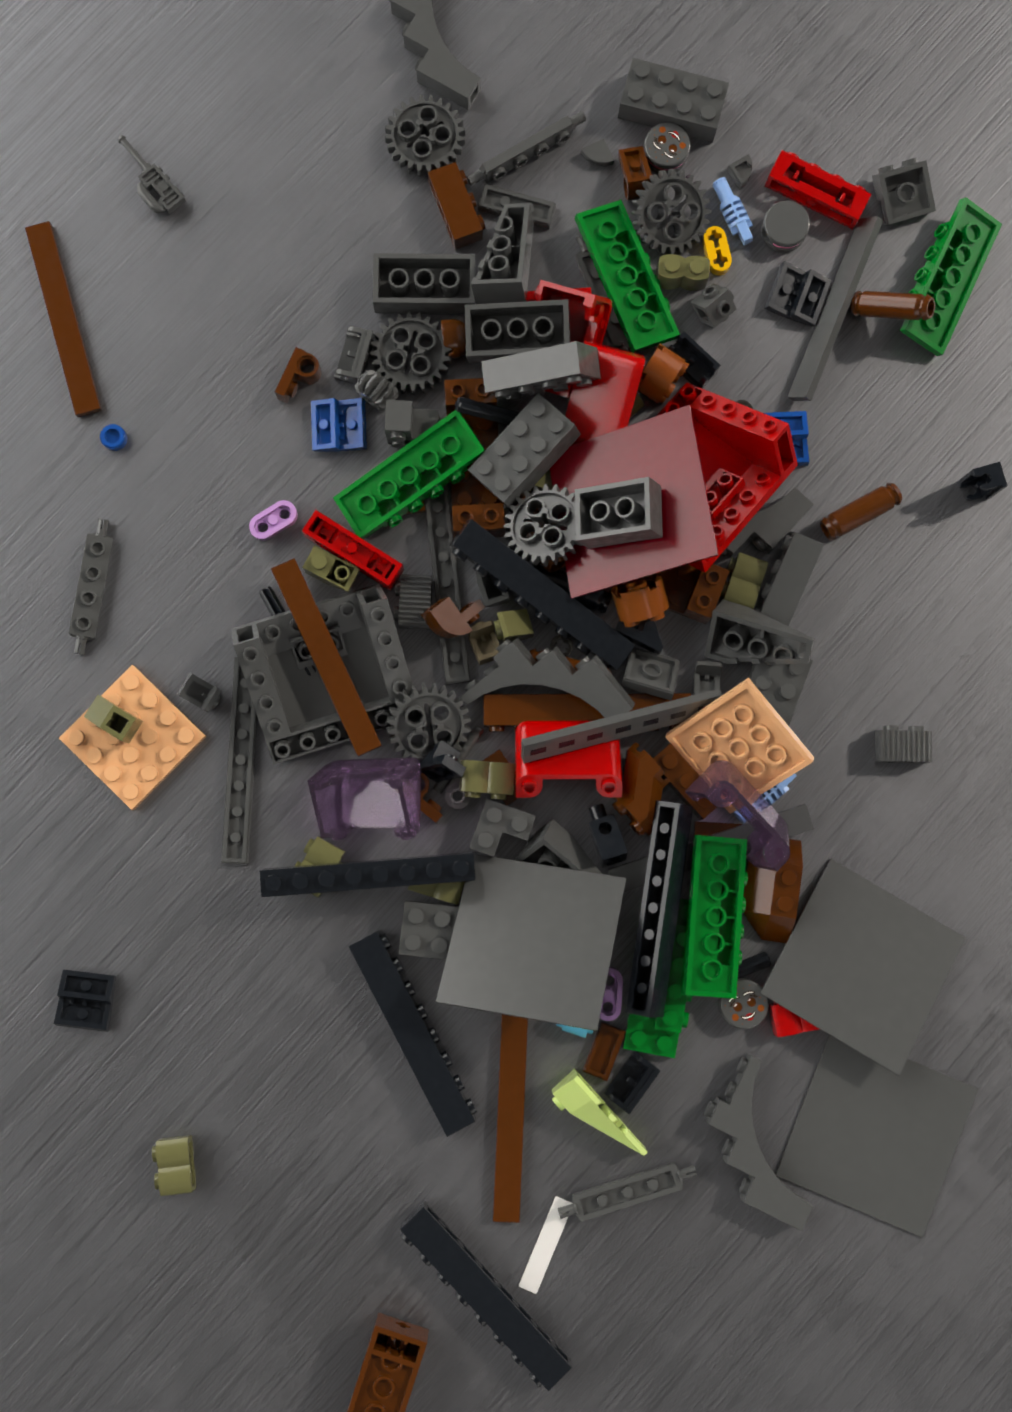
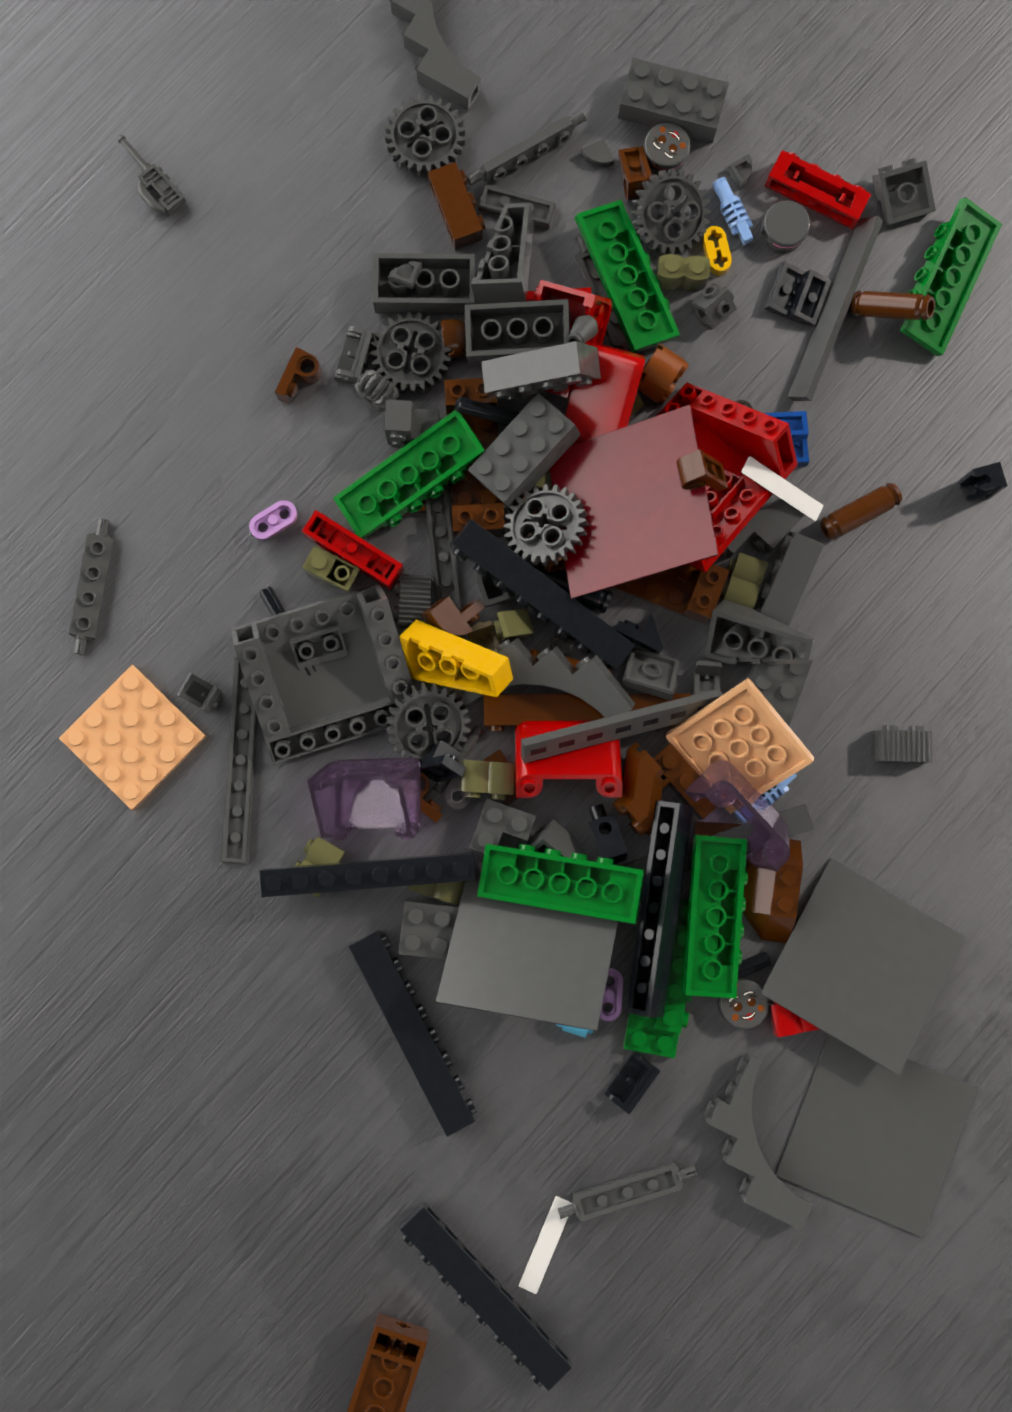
(63, 319): reddish brown tile -> none
(85, 1000): black slope -> none
(113, 437): blue tile -> none
(113, 719): olive slope -> none
(175, 1165): olive brick -> none
(326, 657): reddish brown tile -> none
(338, 425): blue slope -> none
(406, 274): none -> dark grey tile
(453, 661): none -> yellow wedge
(510, 1119): reddish brown tile -> none
(561, 882): none -> green plate
(583, 329): none -> dark grey cone
(584, 1103): yellowish green wedge -> none
(604, 1051): reddish brown tile -> none
(618, 513): dark grey brick -> none
(640, 600): dark orange brick -> none
(700, 470): none -> reddish brown plate
(701, 365): black hinge -> none
(782, 488): none -> white sticker

